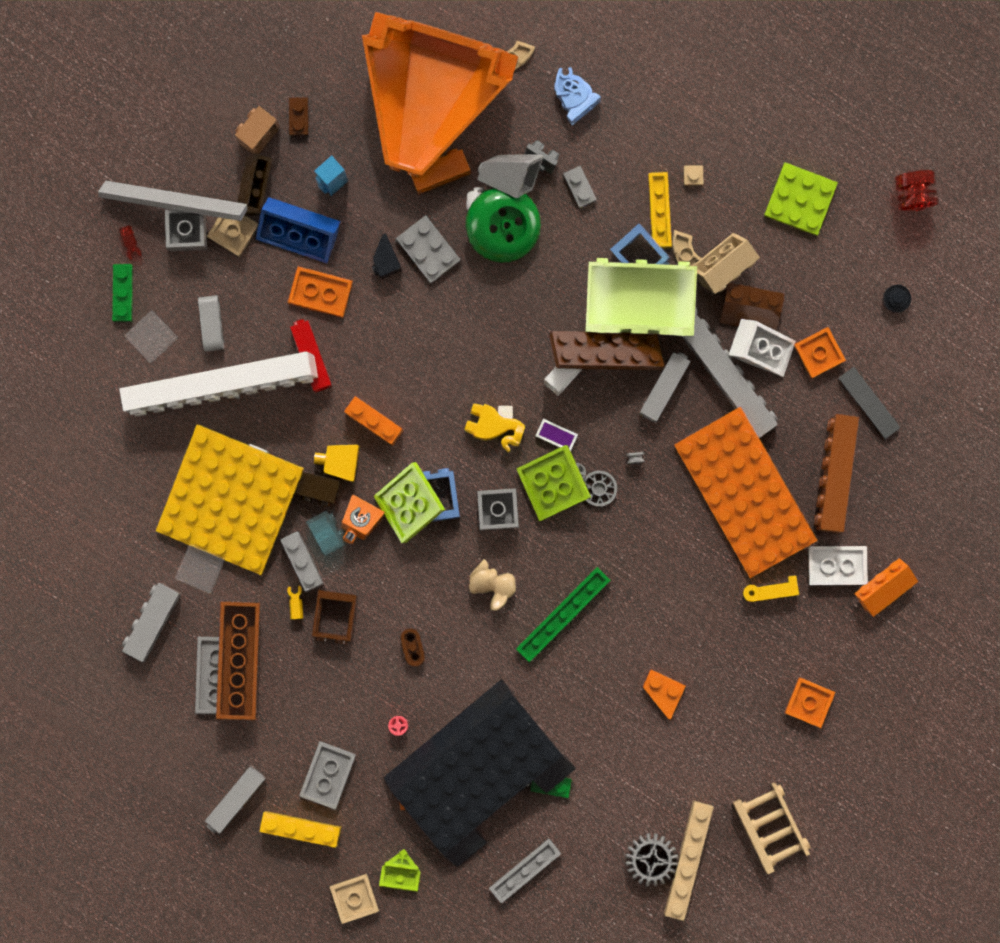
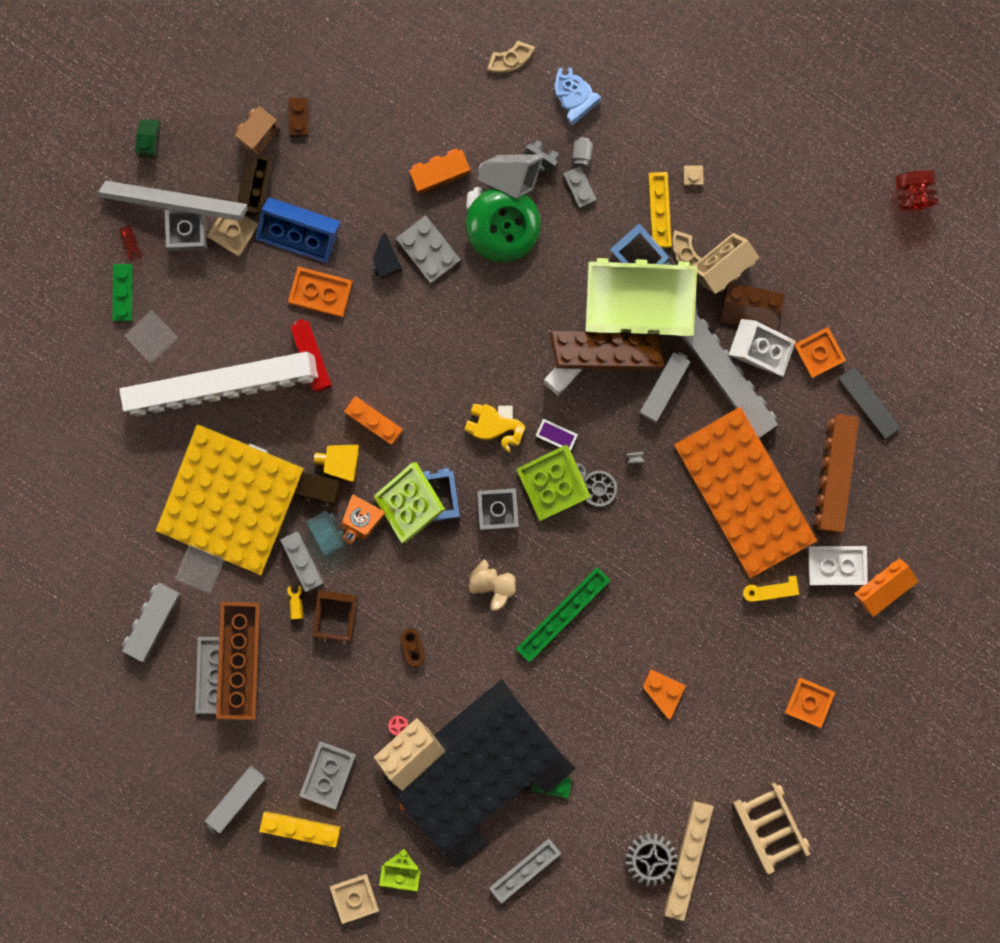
(147, 138): none -> dark green slope
(211, 323): light grey beam -> none
(330, 176): dark azure brick -> none
(409, 754): none -> tan brick
(428, 87): orange piece -> none
(582, 152): none -> light grey brick
(800, 199): lime plate -> none
(896, 298): black plate -> none

